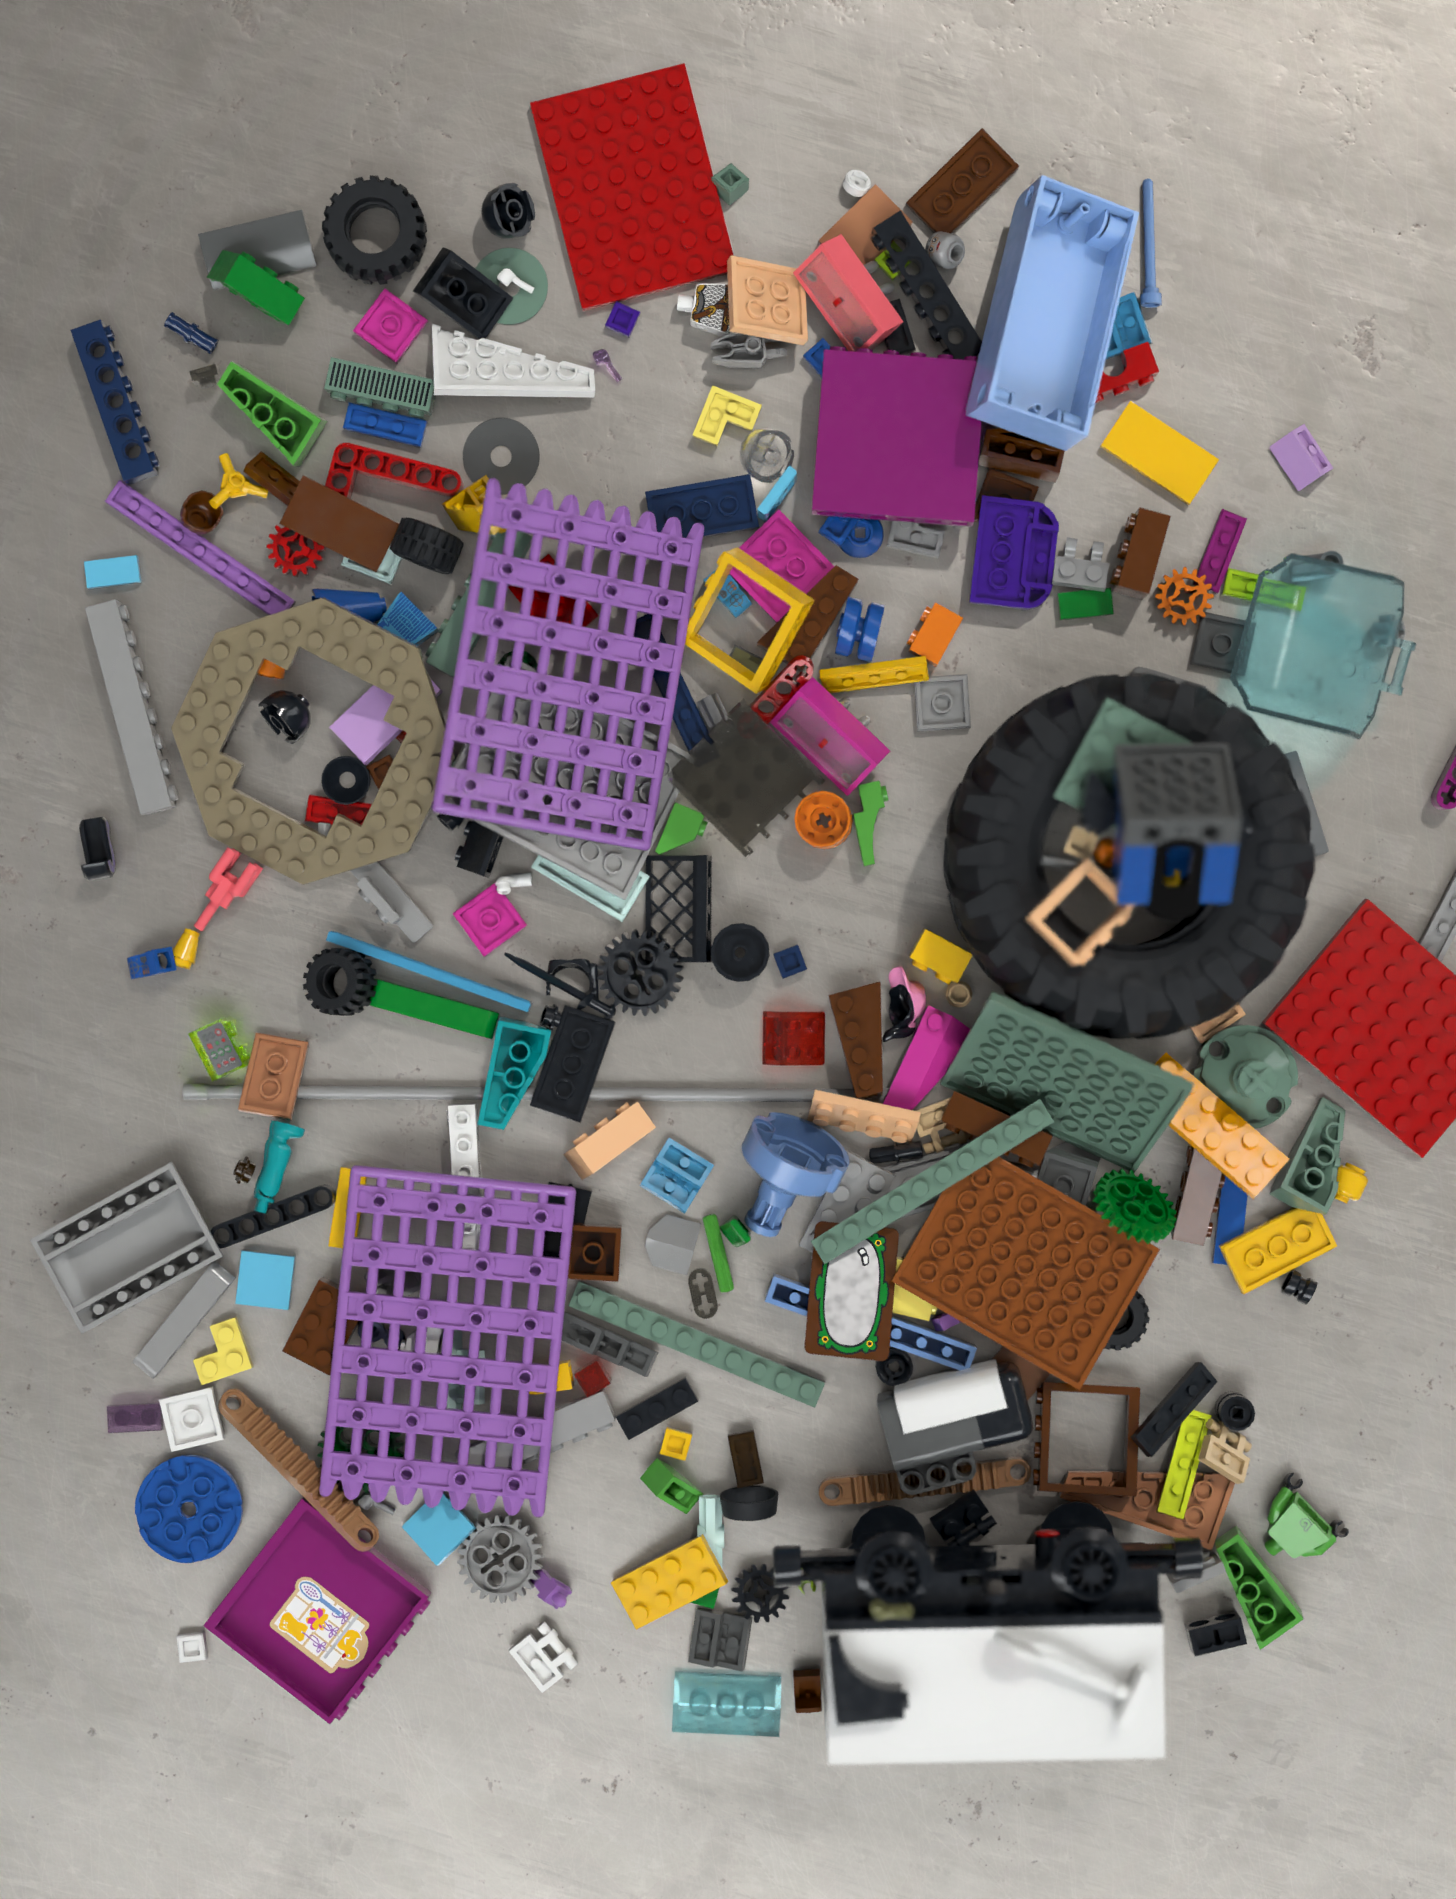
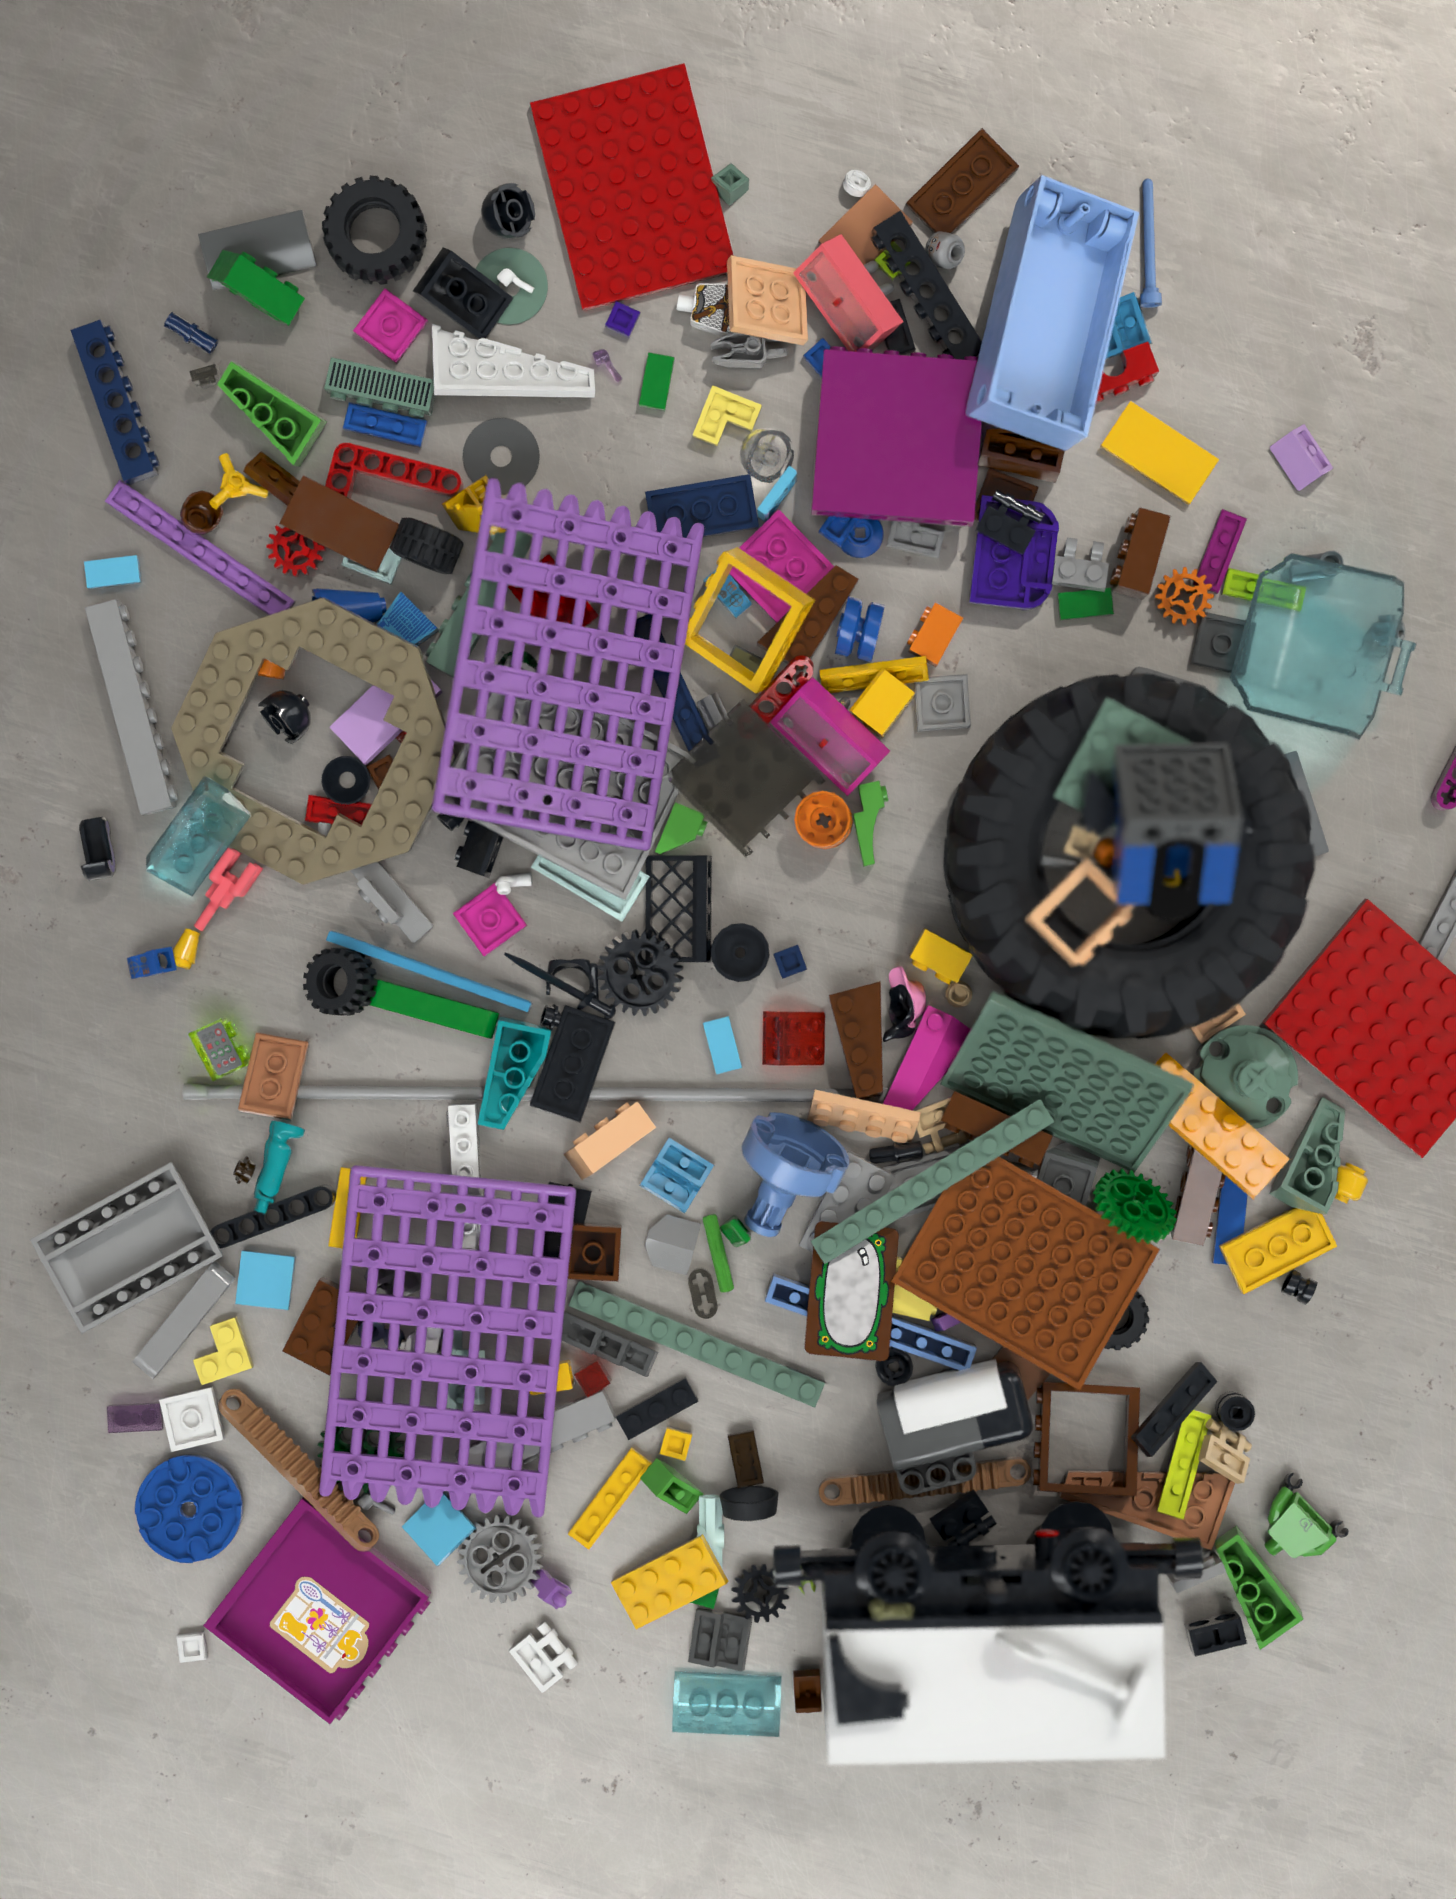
(197, 837): none -> clear light blue slope
(609, 1498): none -> yellow tile
(656, 381): none -> green tile
(722, 1045): none -> medium azure tile
(882, 702): none -> yellow slope
(1005, 529): none -> black plate

